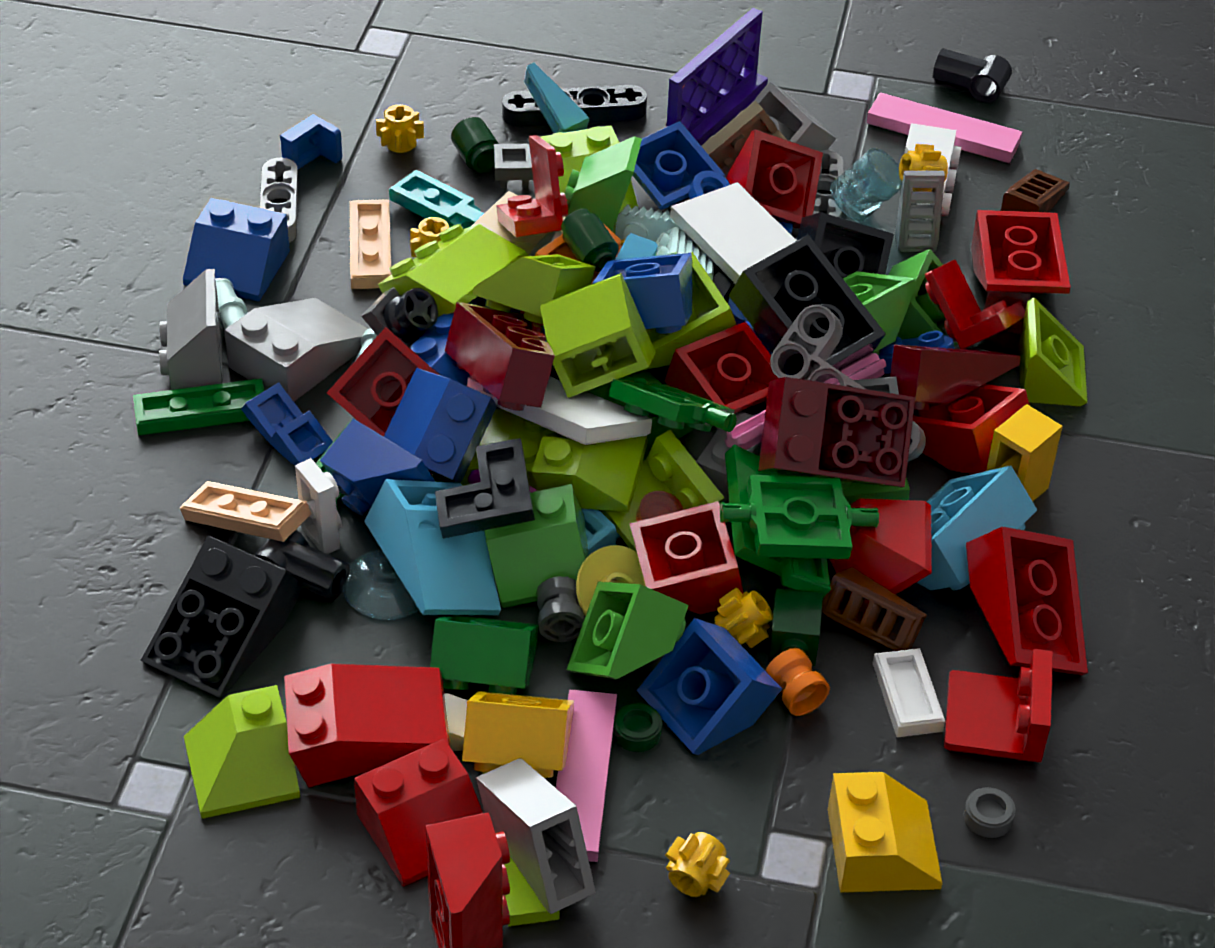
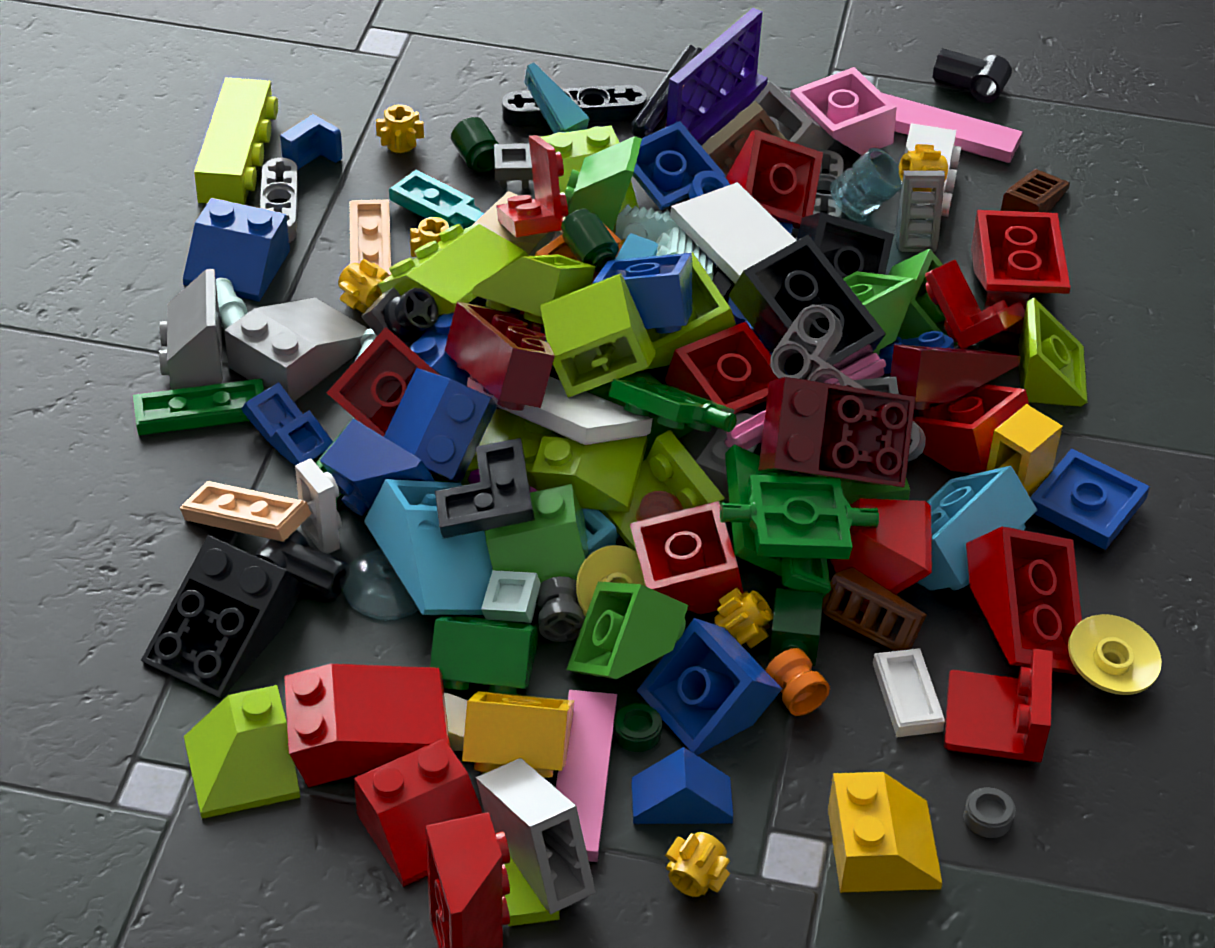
(235, 141): none -> brick
(361, 284): none -> yellow gear
(511, 596): none -> light aqua tile
(657, 104): none -> black axle
(681, 792): none -> blue slope
(849, 110): none -> bright pink slope
(1089, 498): none -> blue plate
(1114, 654): none -> light yellow dish

